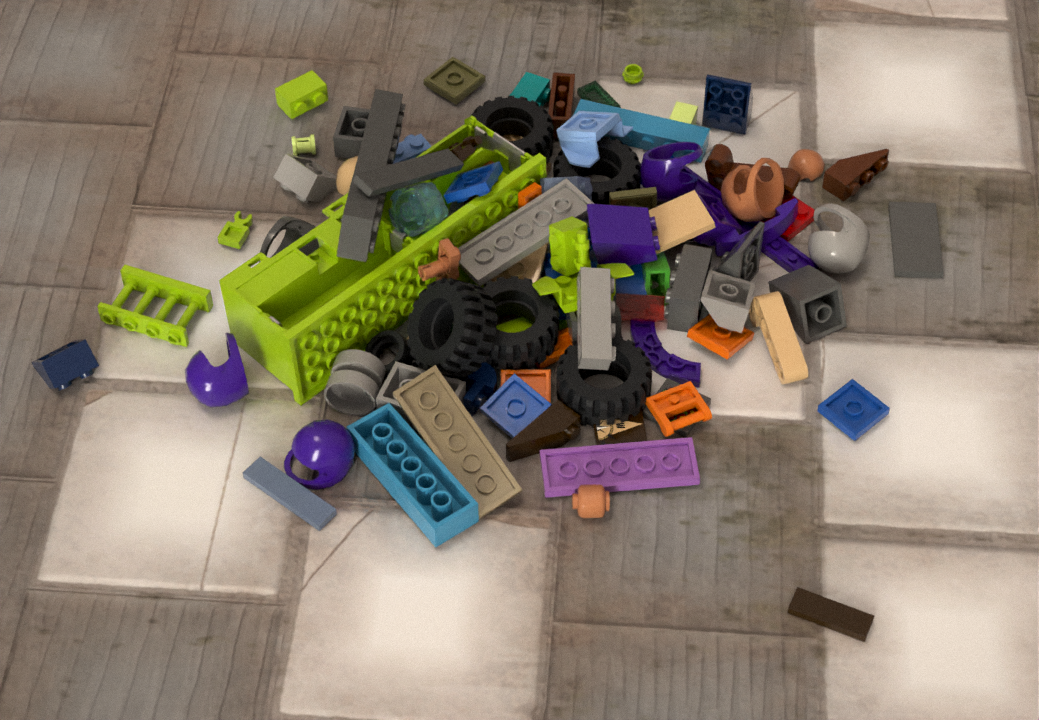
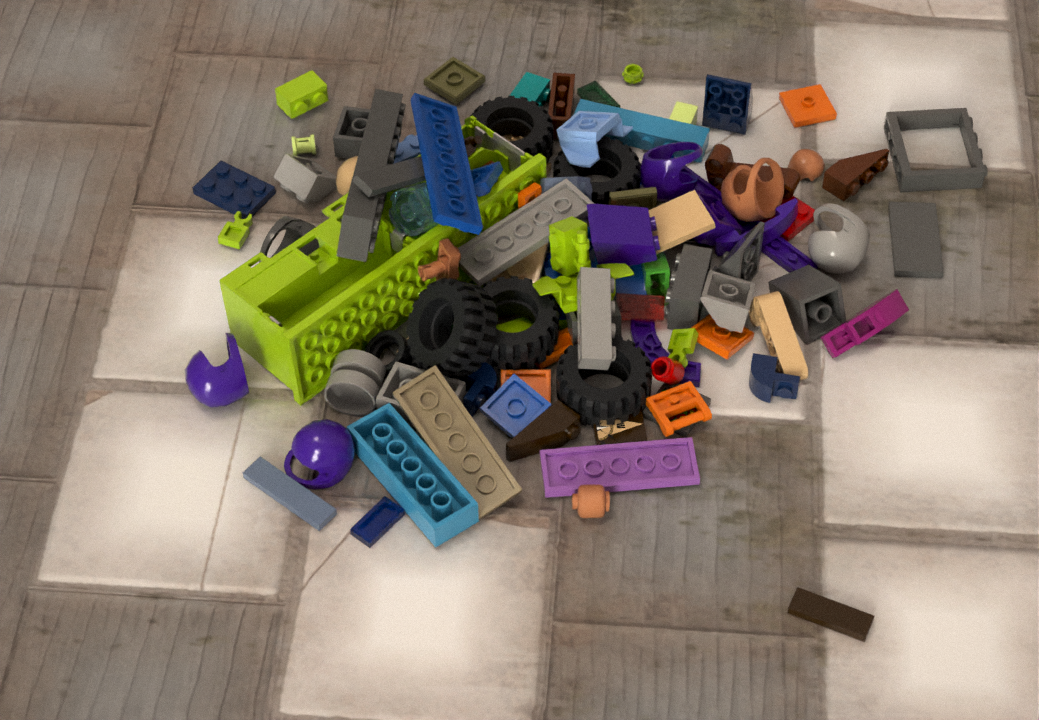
(66, 364): dark blue slope -> none
(156, 286): lime fence -> none
(234, 190): none -> dark blue plate
(377, 522): none -> clear blue tile
(446, 164): none -> blue plate
(667, 370): none -> red brick
(682, 343): none -> lime plate
(766, 382): none -> dark blue brick
(807, 105): none -> orange plate
(853, 409): blue plate -> none
(865, 324): none -> magenta slope
(940, 178): none -> dark grey window

